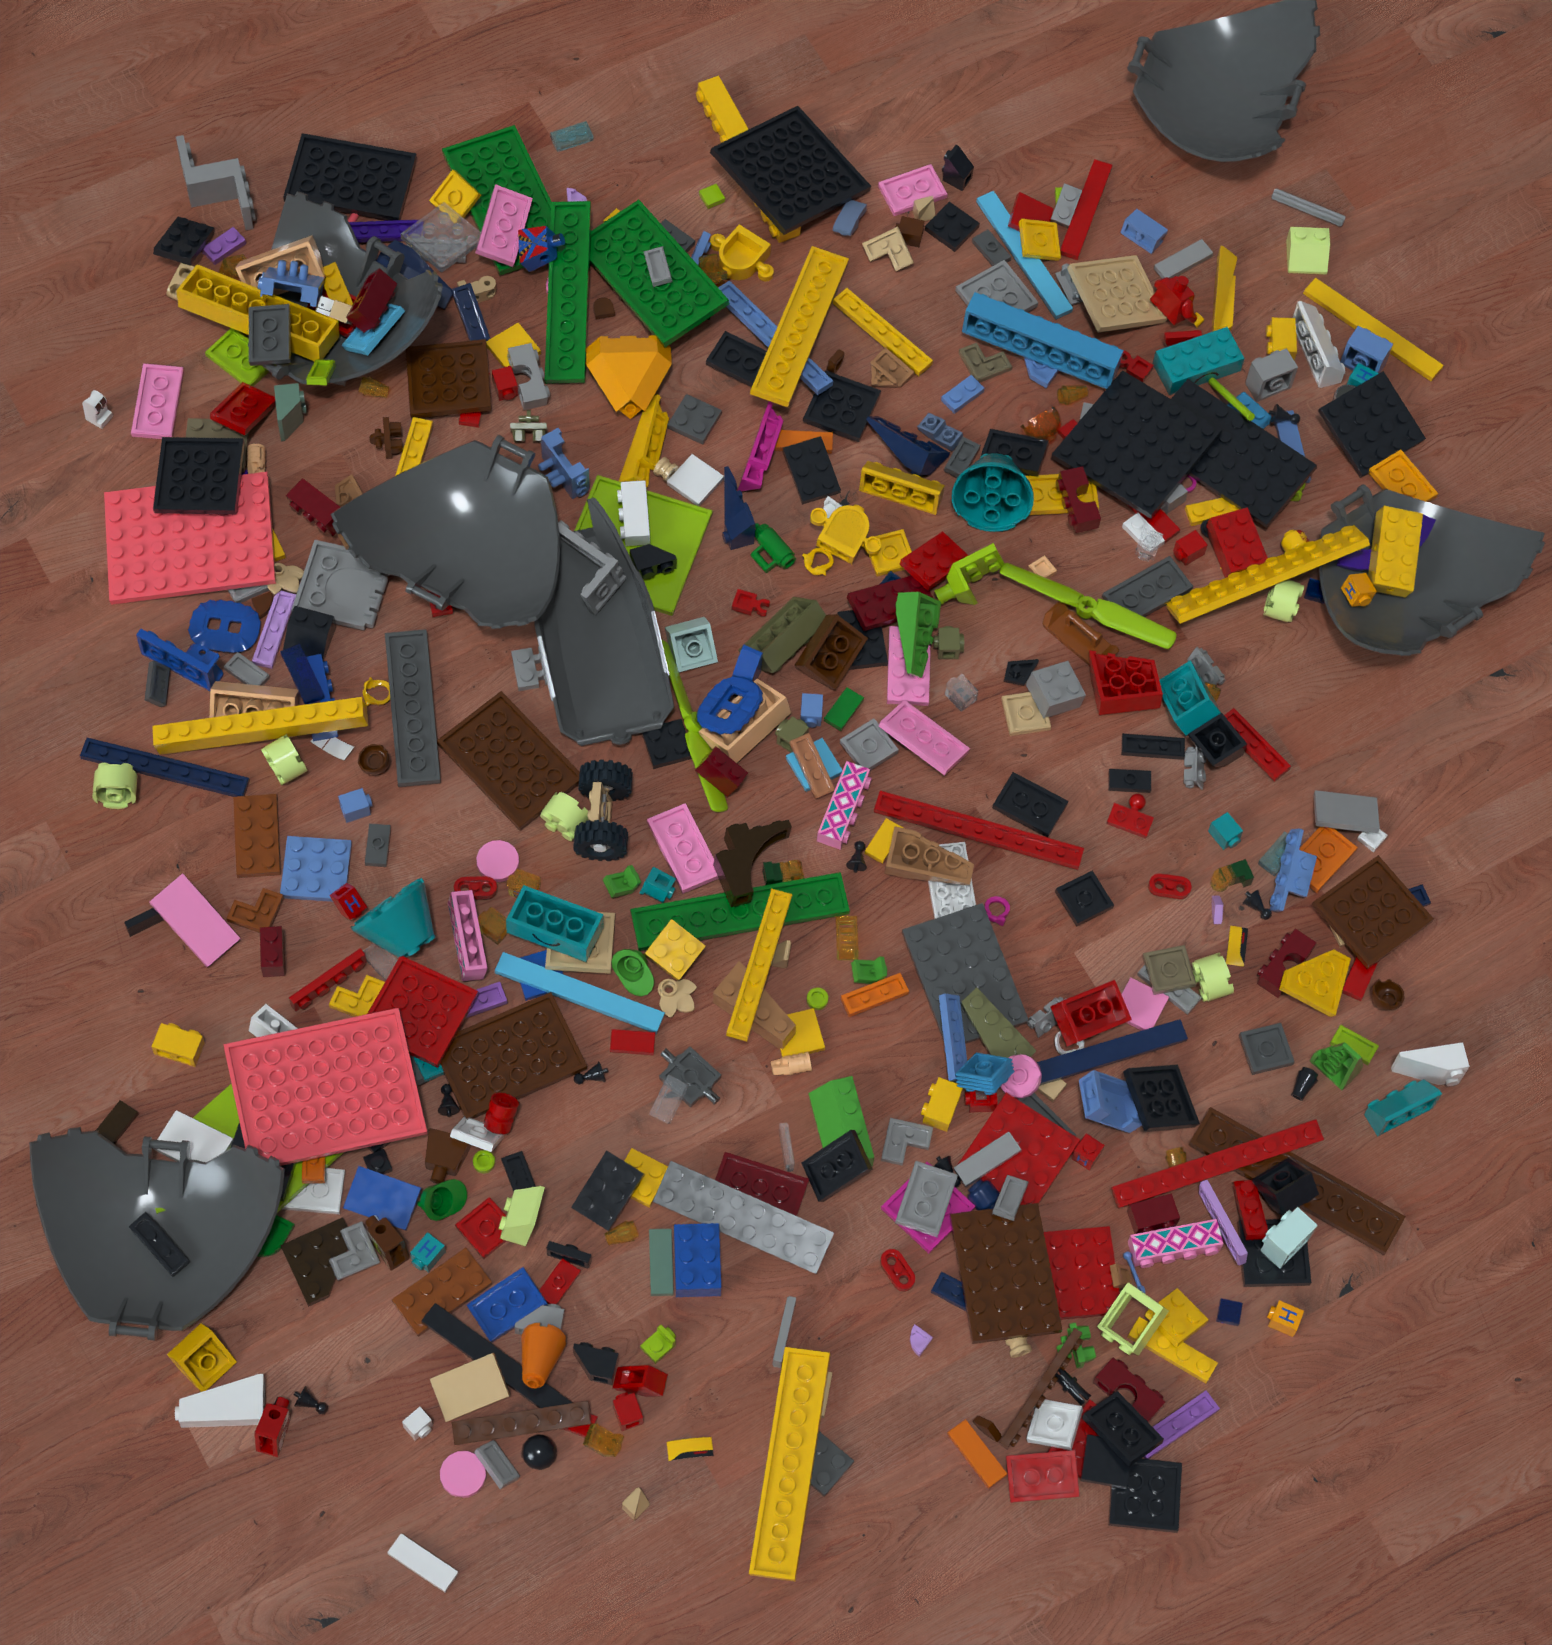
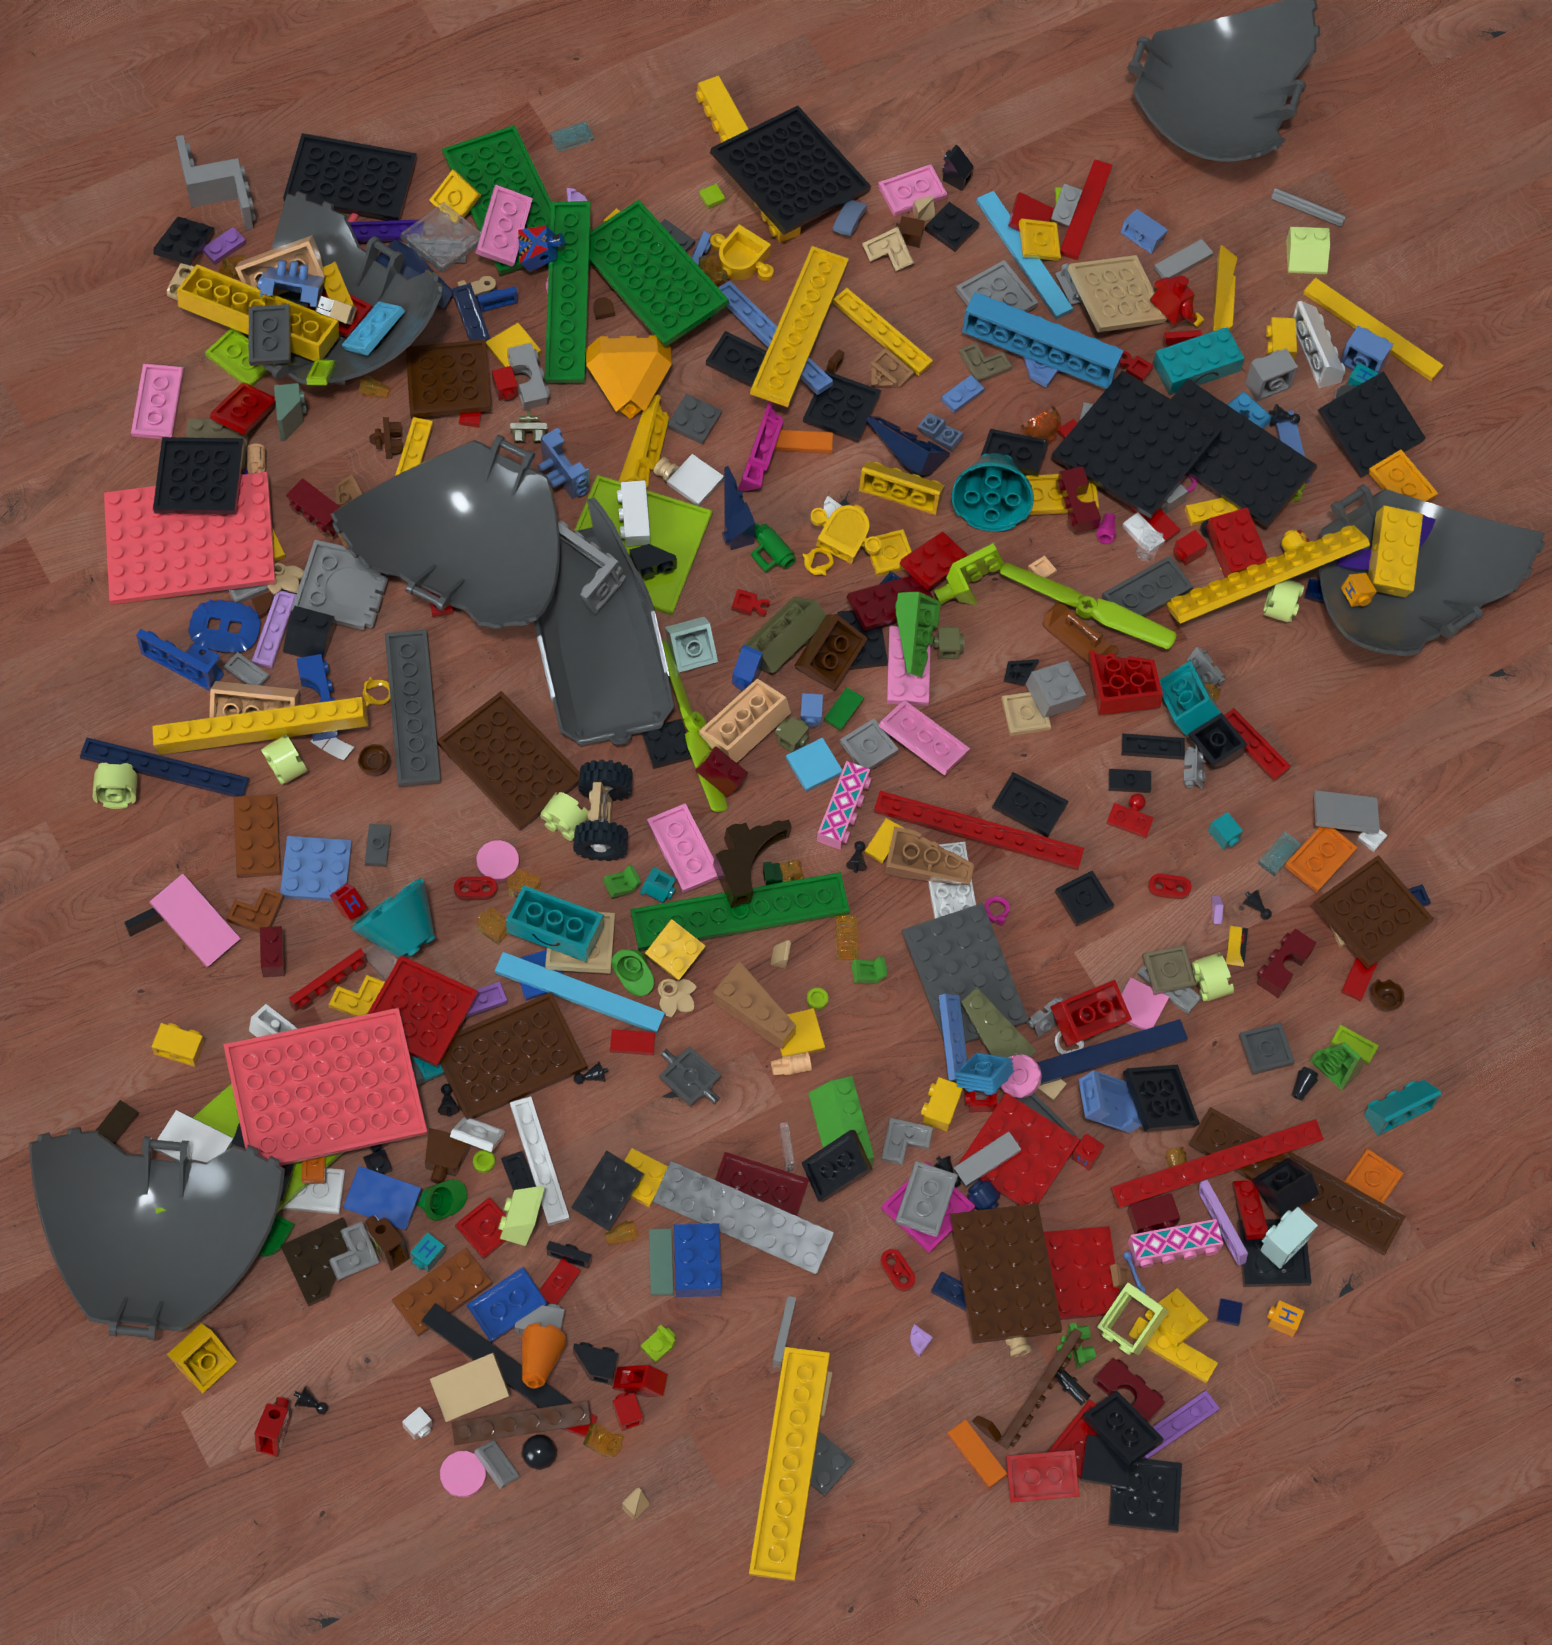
(96, 409): white leg -> none
(157, 683): dark grey plate -> none
(159, 1244): black tile -> none
(227, 1405): white slope -> none
(302, 674): clear blue tile -> none
(355, 805): medium blue brick -> none
(372, 300): dark red brick -> none
(423, 1563): white tile -> none
(467, 935): bright pink brick -> none
(497, 299): none -> blue plate
(501, 1113): red wheel -> none
(525, 669): light grey plate -> none
(539, 1160): none -> white plate
(657, 266): light grey tile -> none
(668, 1099): clear tile -> none
(690, 1448): yellow sticker -> none
(718, 699): blue piece -> none
(759, 965): yellow tile -> none
(811, 470): black plate -> none
(812, 766): nougat tile -> none
(874, 994): orange plate -> none
(961, 692): clear brick -> none
(962, 457): dark grey plate -> none
(991, 248): dark grey plate -> none
(1010, 1197): light grey tile -> none
(1055, 1424): white tile -> none
(1071, 393): clear yellow cone -> none
(1107, 530): none -> dark pink cone
(1230, 875): leg -> none
(1231, 399): lime bar -> none
(1294, 872): medium blue bracket -> none
(1318, 981): yellow plate -> none
(1374, 1176): none -> orange tile
(1434, 1064): white slope -> none

